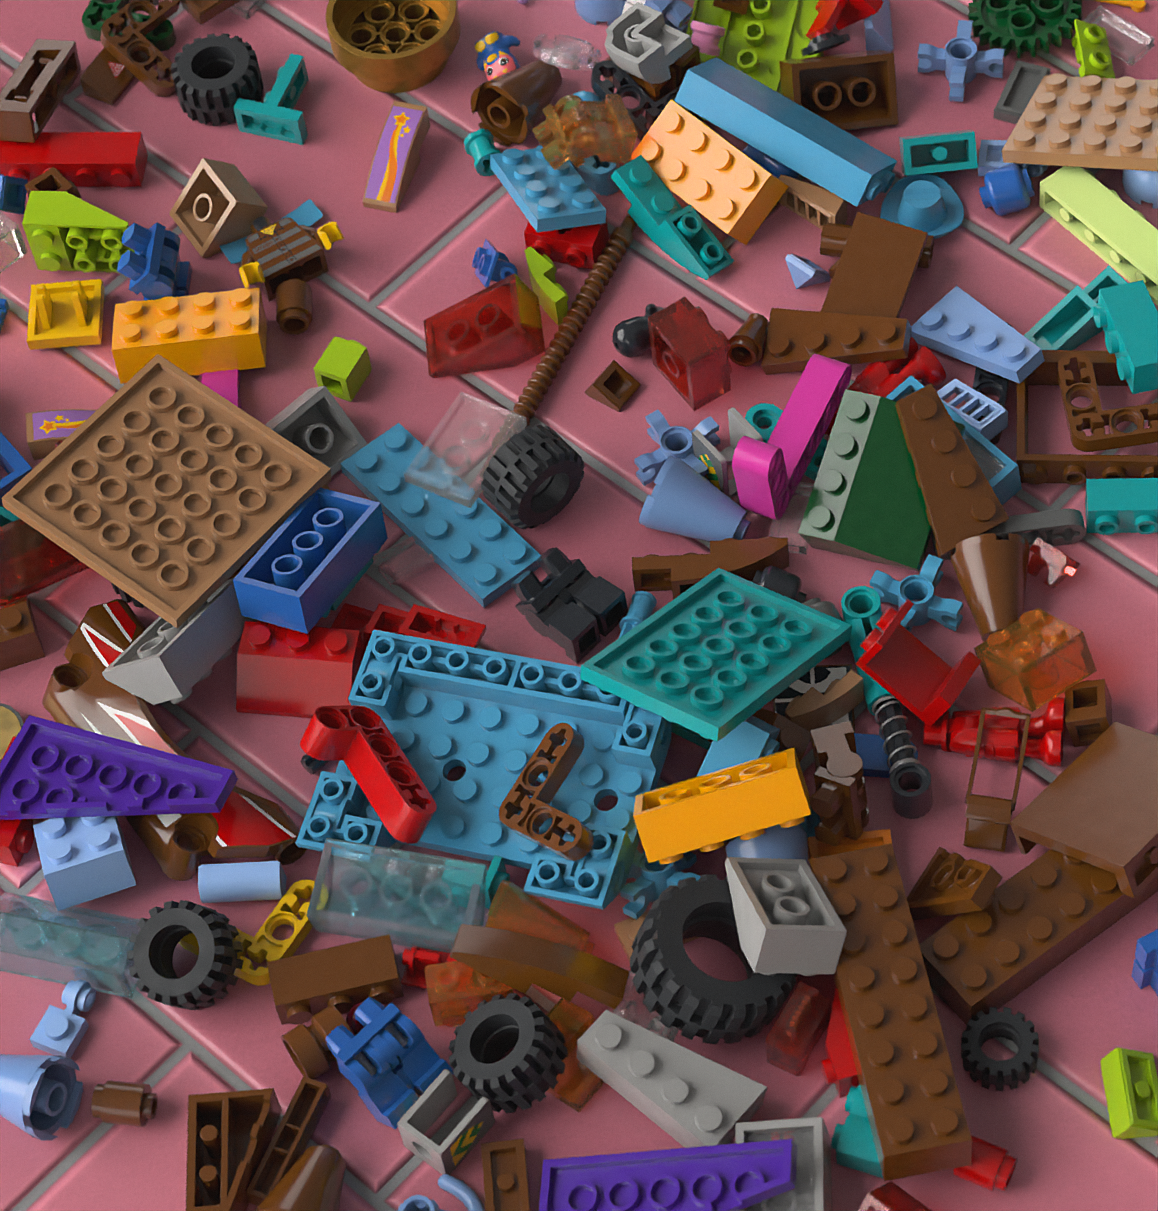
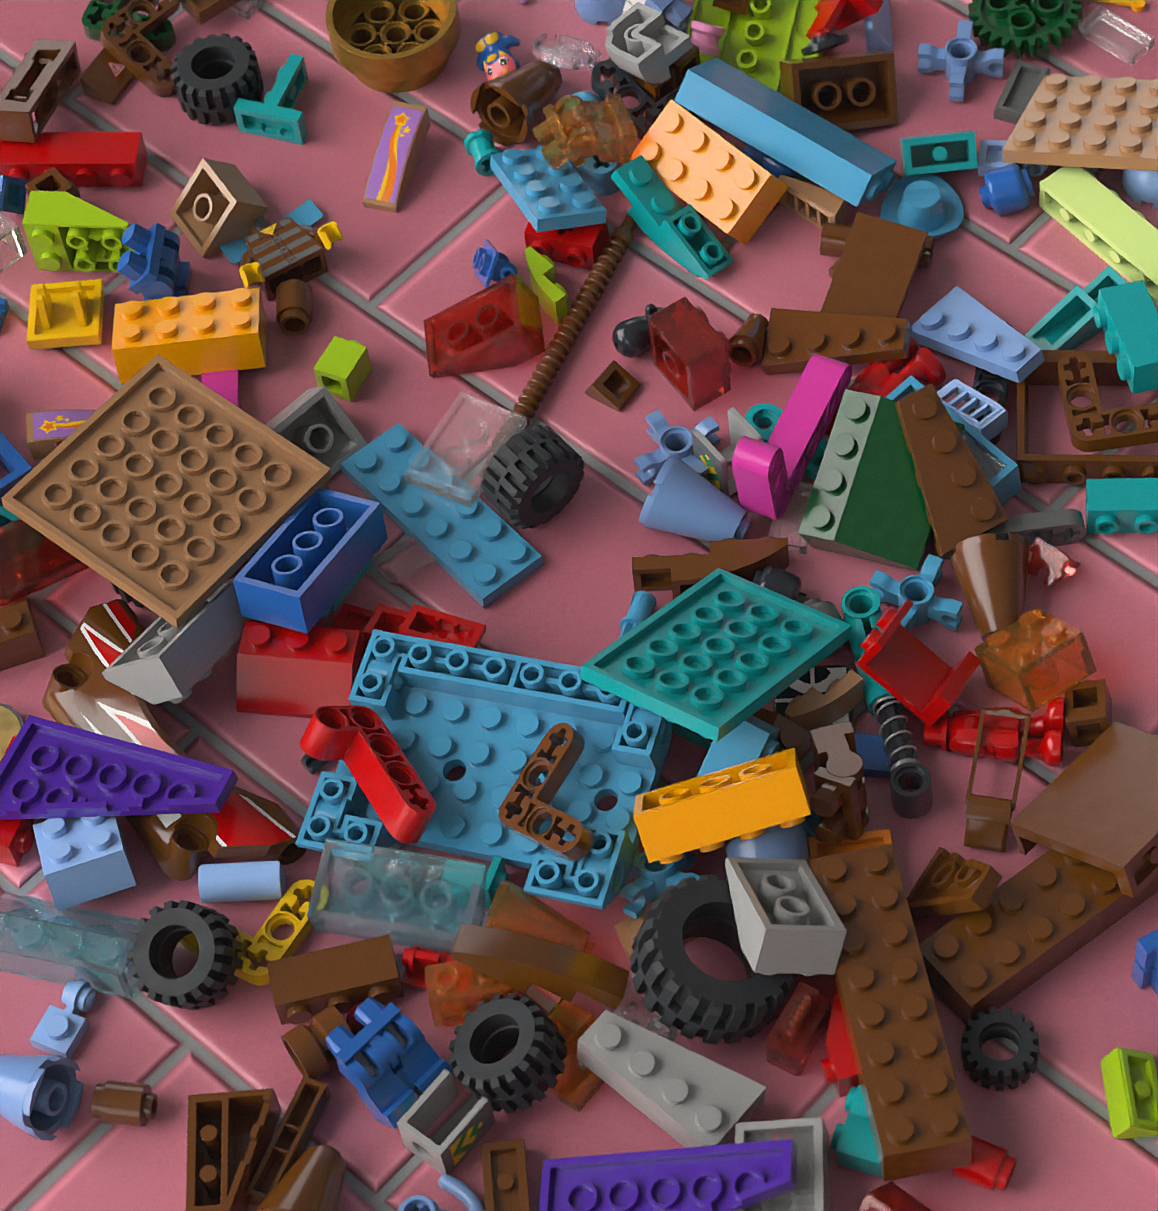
(569, 603): black hips -> none
(805, 272): medium blue slope -> none
(1092, 50): lime hinge -> none

